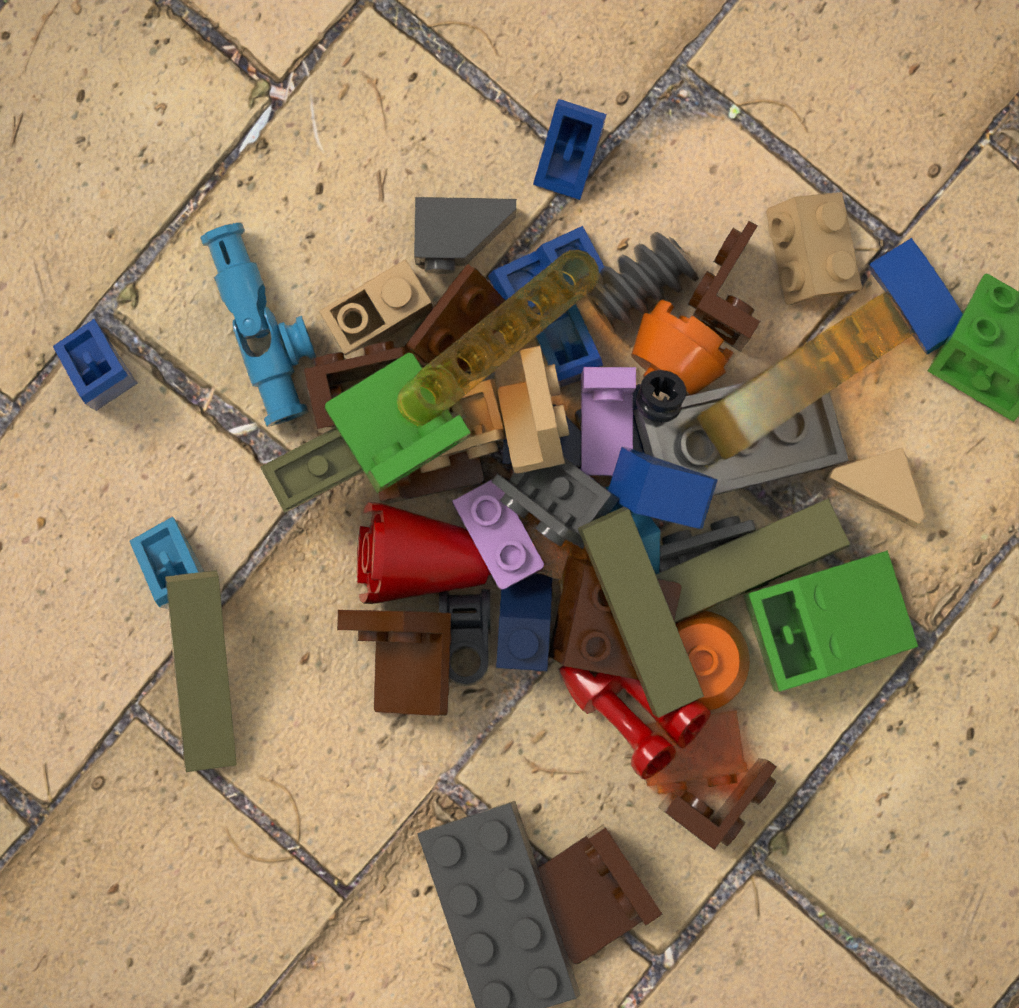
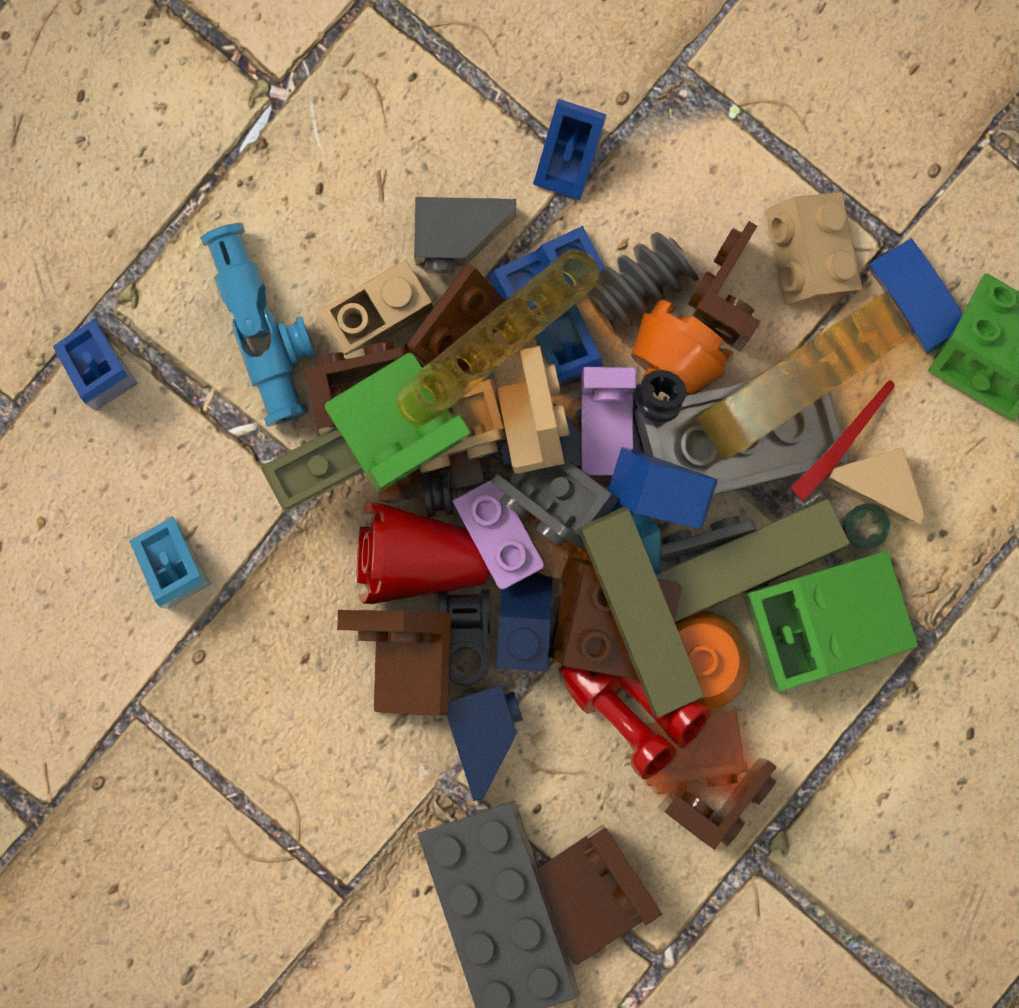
(201, 670): olive tile -> none
(438, 493): none -> black bush
(483, 734): none -> dark blue slope
(828, 461): none -> red sticker
(872, 540): none -> clear green bush

